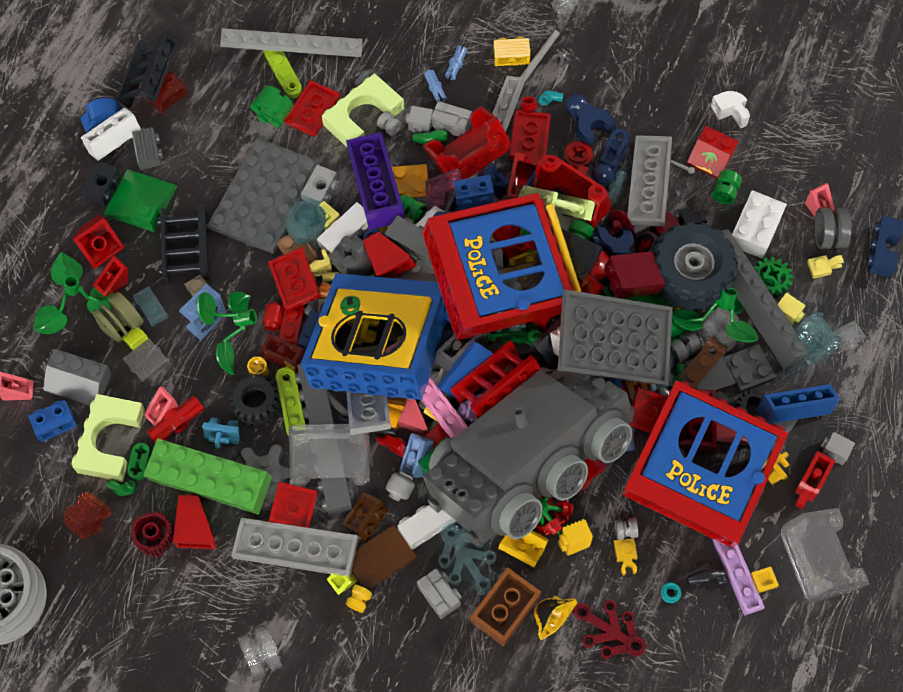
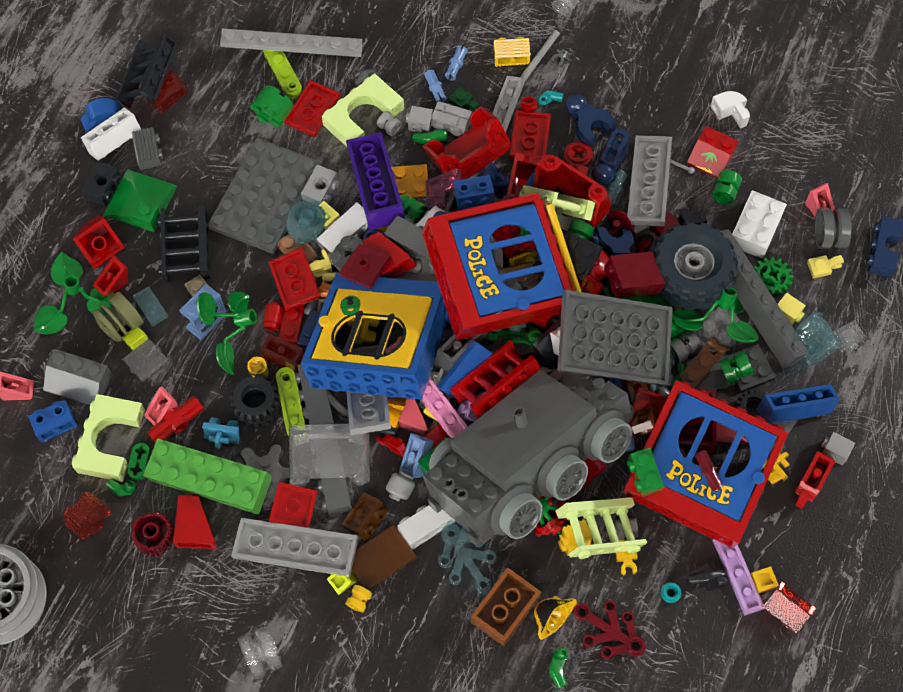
(365, 266): none -> dark red plate
(439, 593): light grey brick -> none
(463, 99): none -> dark green plate
(525, 549): yellow bracket -> none
(556, 667): none -> green arm
(604, 508): none -> yellowish green fence
(645, 420): none -> reddish brown plate
(645, 471): none -> green brick
(709, 470): none -> dark red axle
(736, 367): none -> green wheel
(789, 607): none -> clear red brick
(819, 555): clear windscreen -> none

